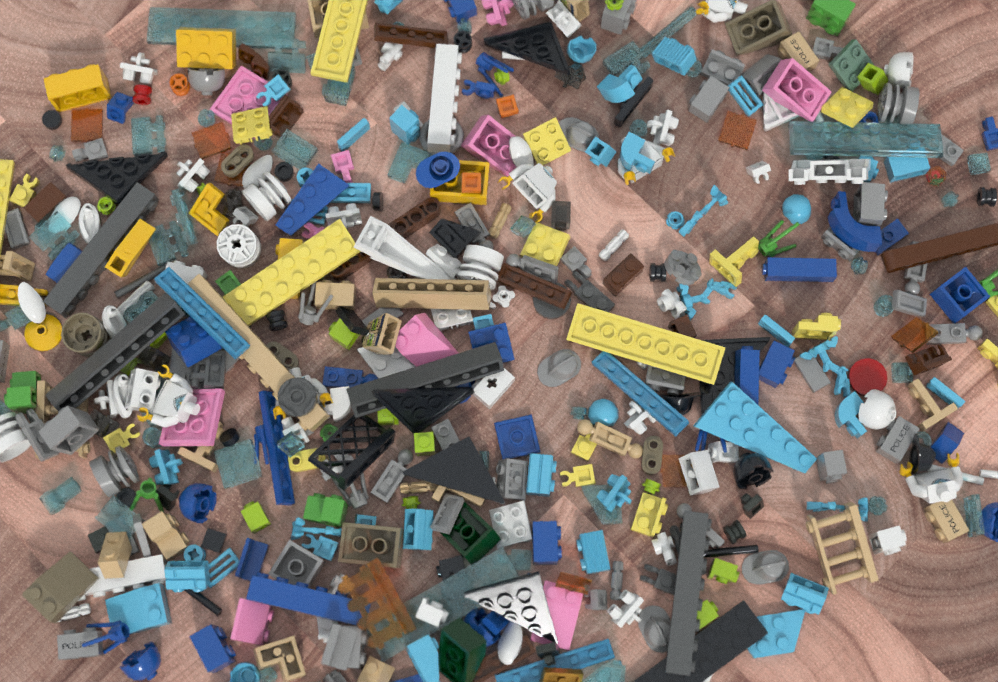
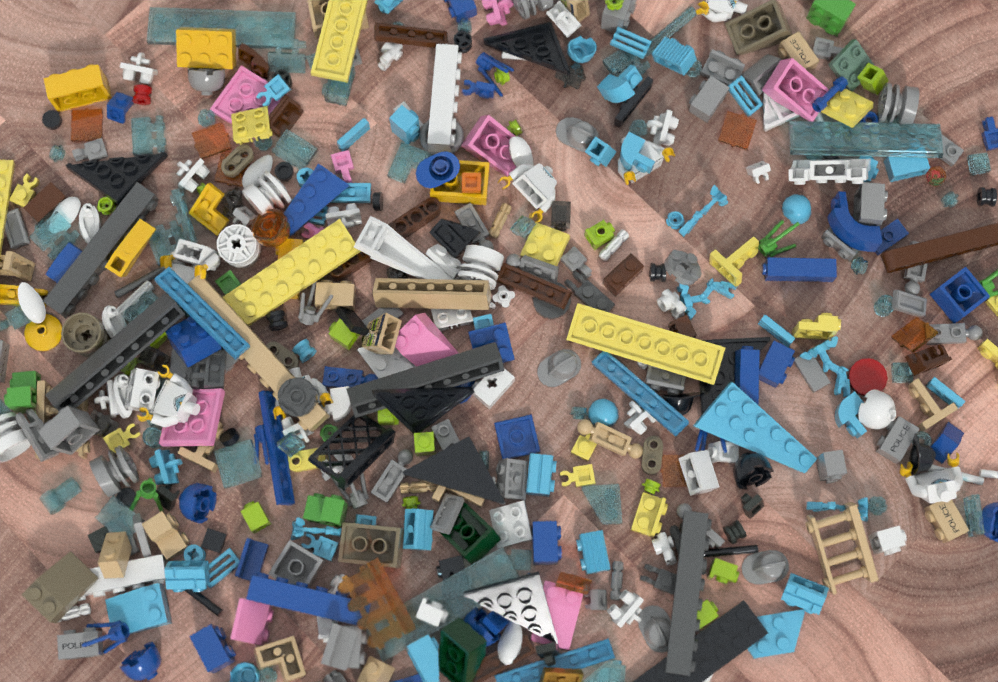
(179, 80): orange wheel -> none
(195, 254): none -> white torso
(271, 228): none -> clear orange cylinder
(304, 350): none -> medium azure wheel
(507, 106): orange plate -> none
(514, 128): none -> lime plate
(547, 142): light yellow hinge -> none
(597, 240): none -> lime brick
(618, 494): medium azure hips -> none
(630, 35): none -> medium azure tile
(820, 103): none -> blue bar
(900, 69): white cylinder -> none

